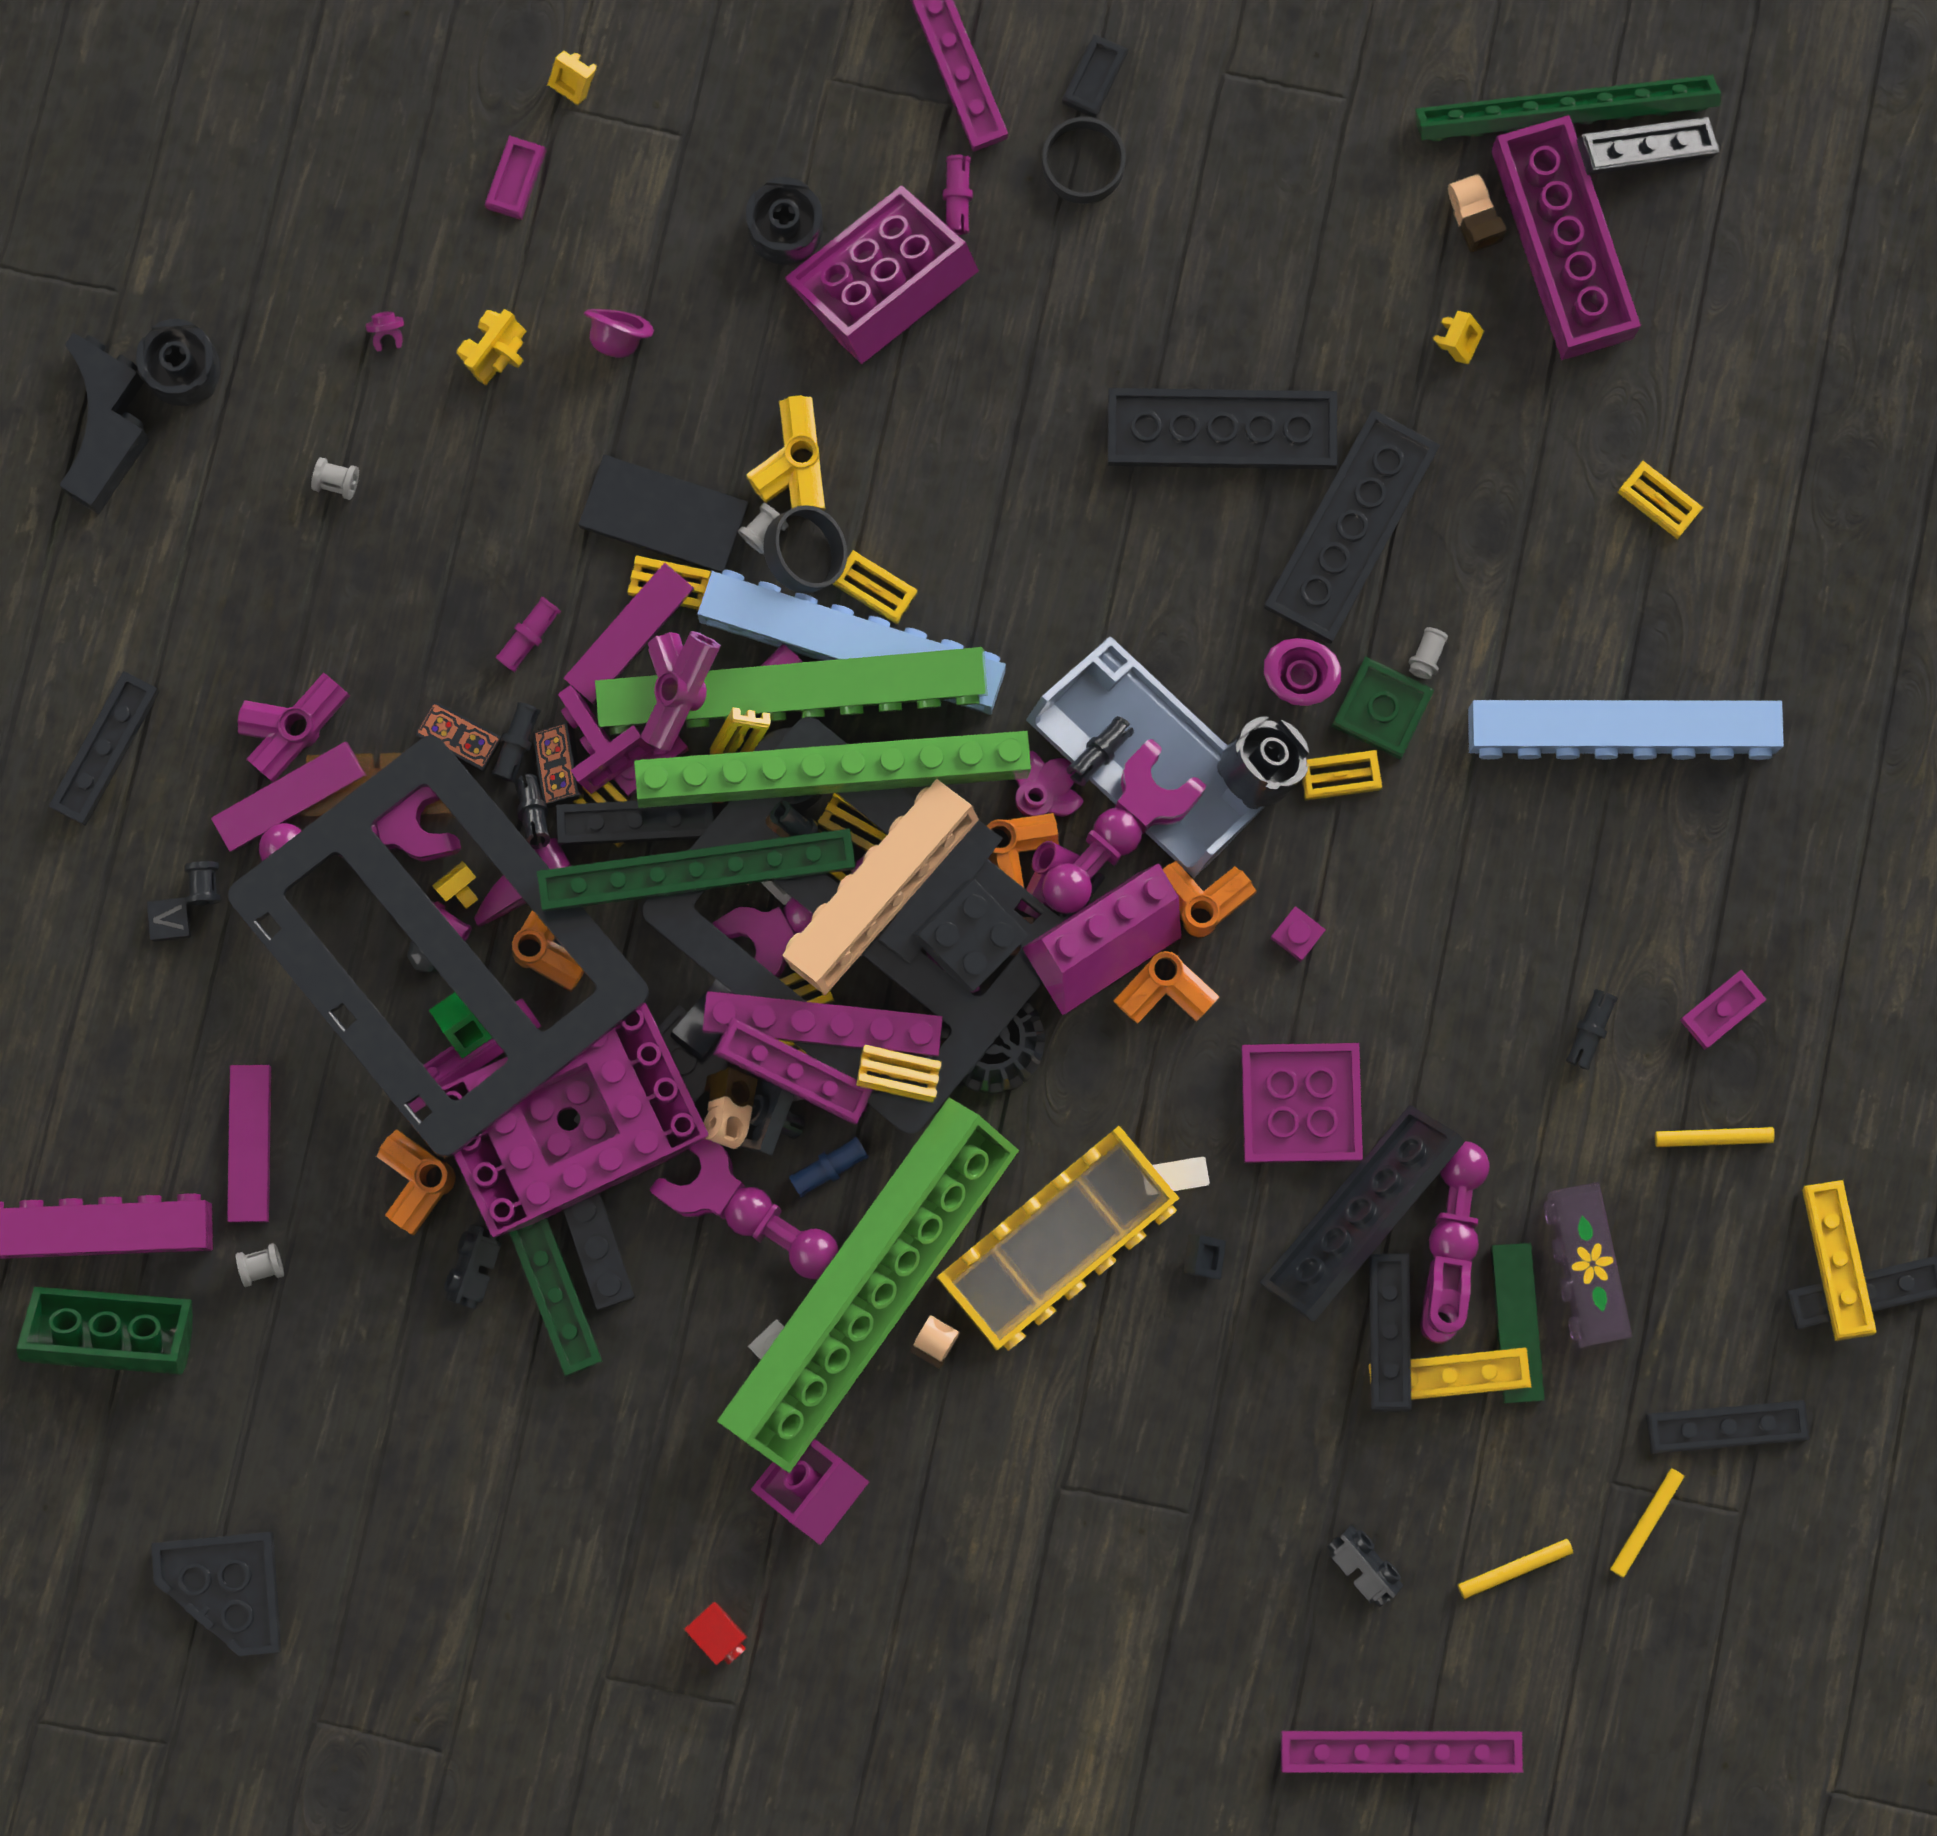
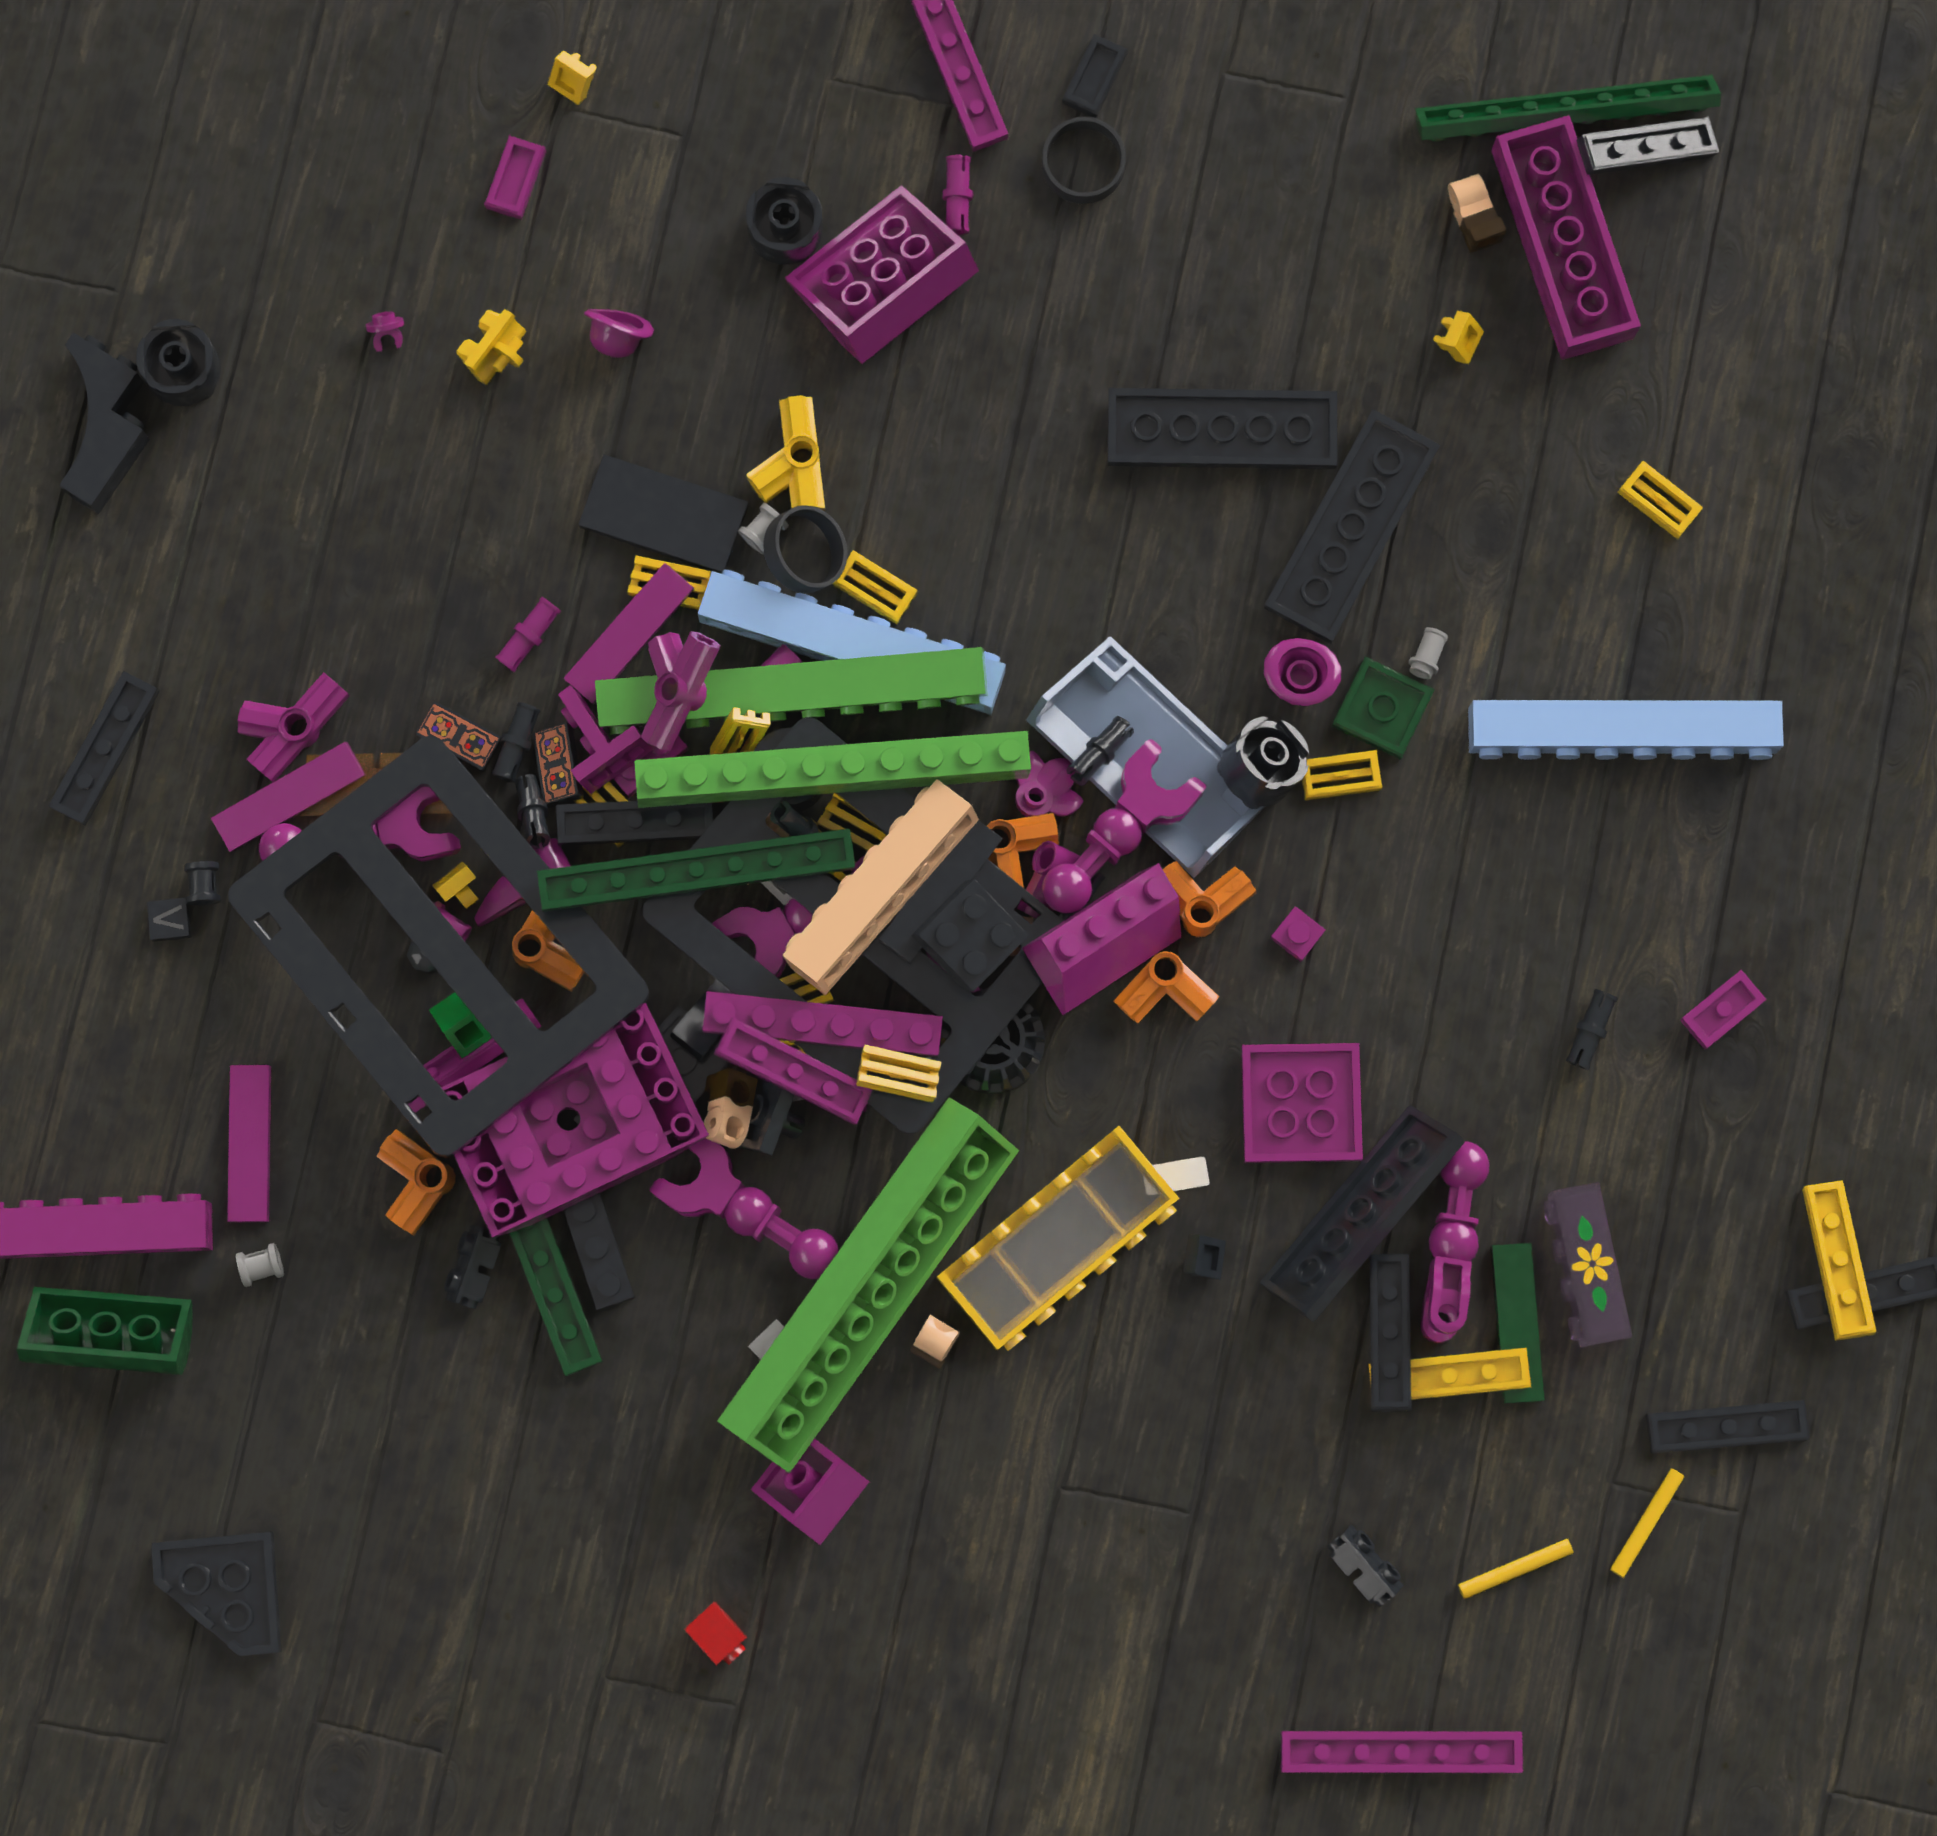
(335, 478): light grey bush -> none
(828, 1167): dark blue pin -> none
(1714, 1137): yellow bar -> none

